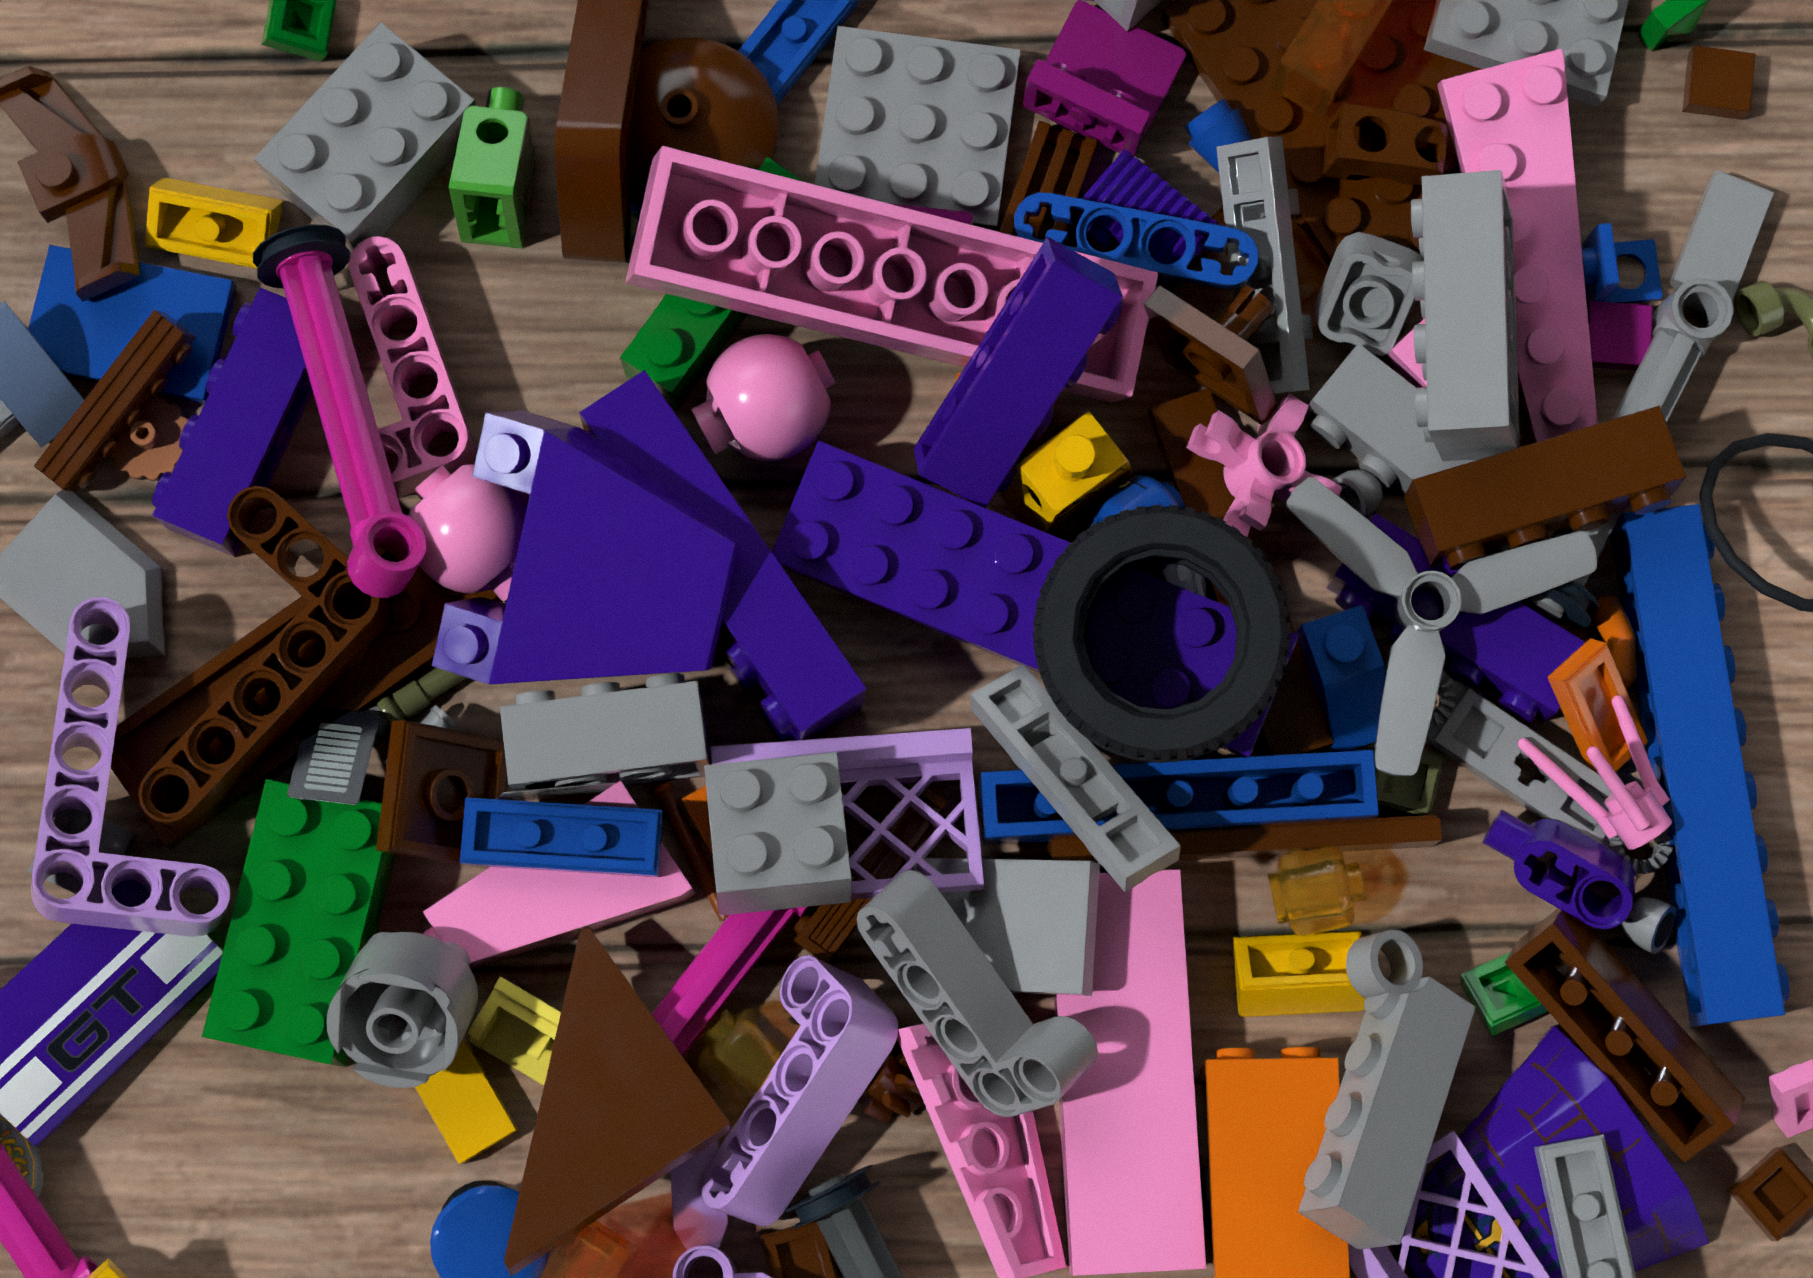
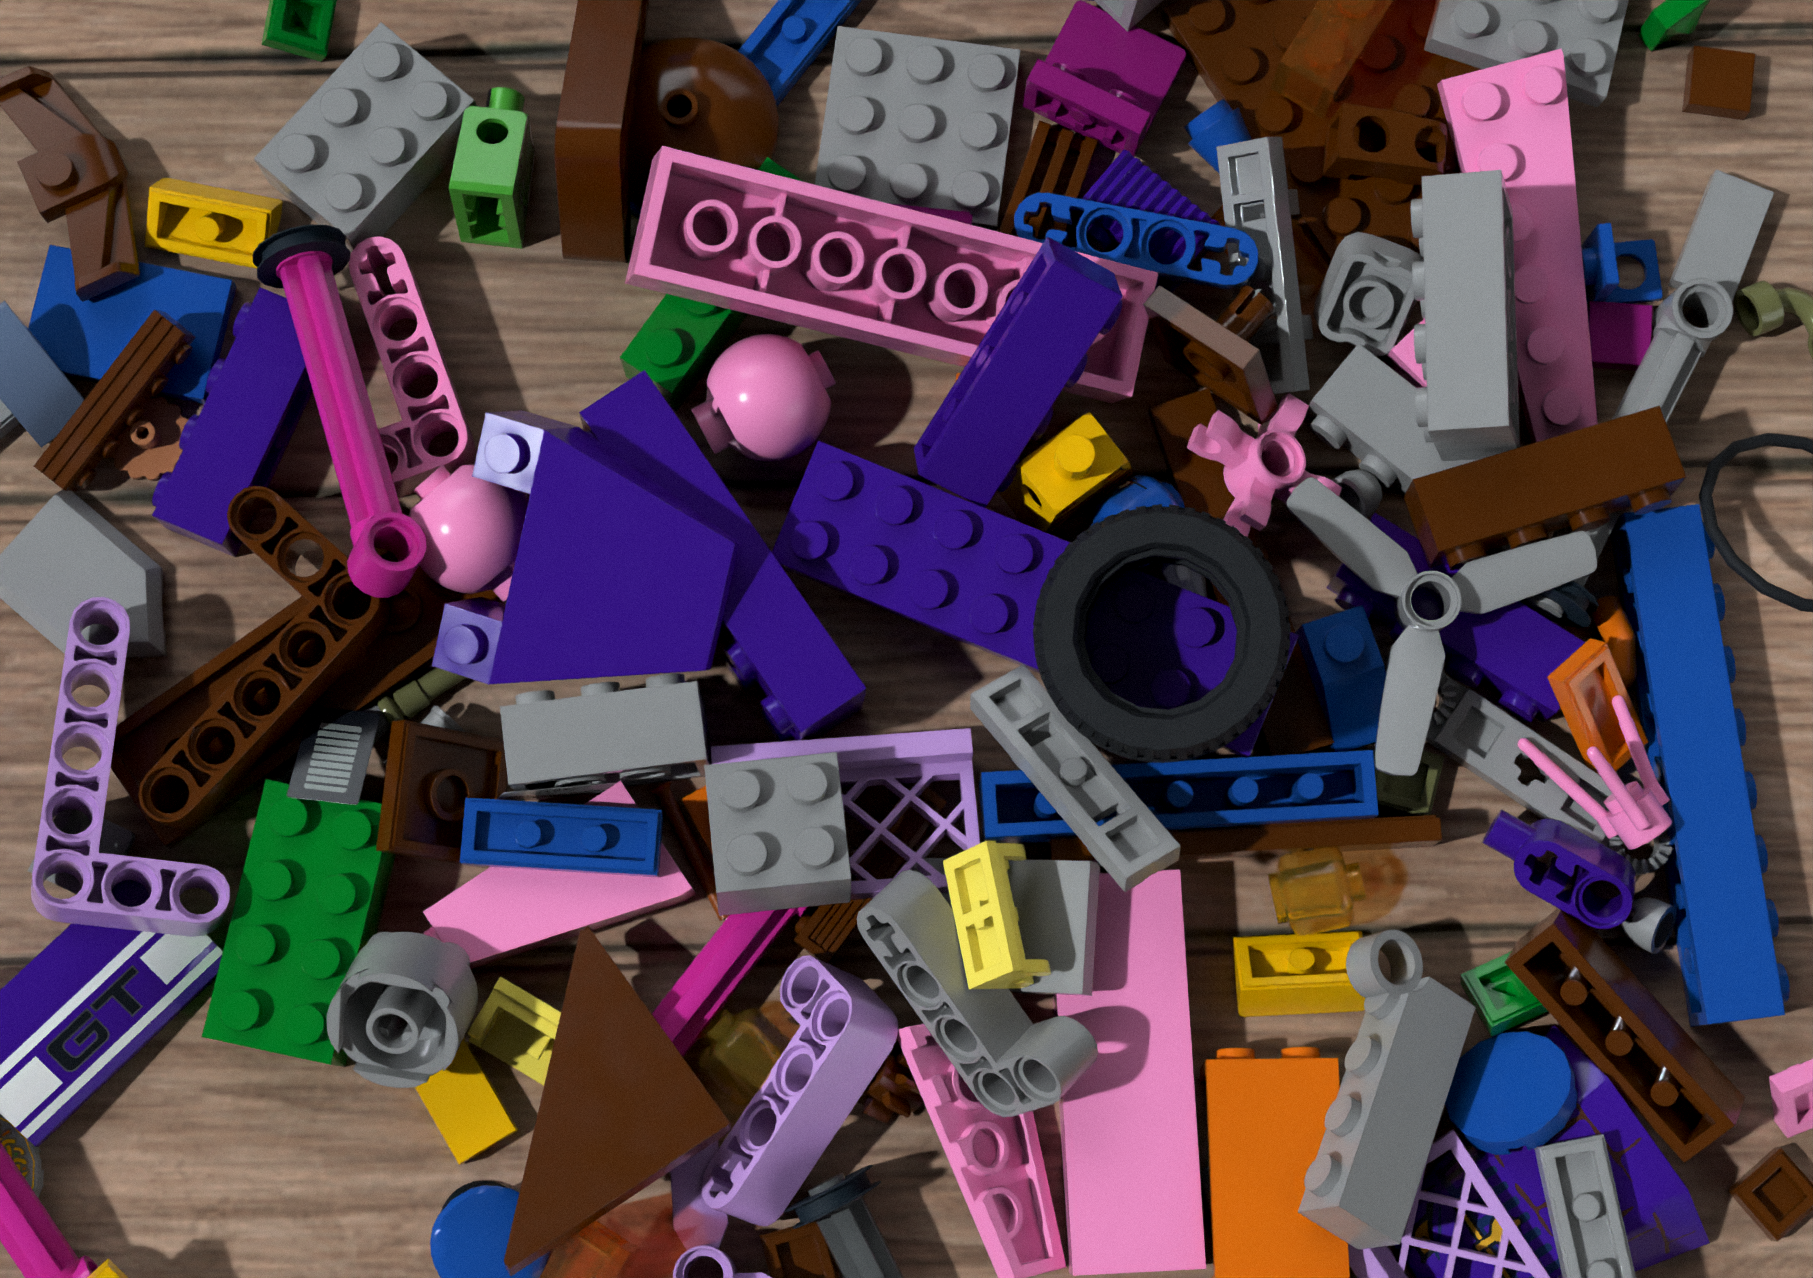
(988, 918): none -> light yellow hinge
(1511, 1092): none -> blue tile

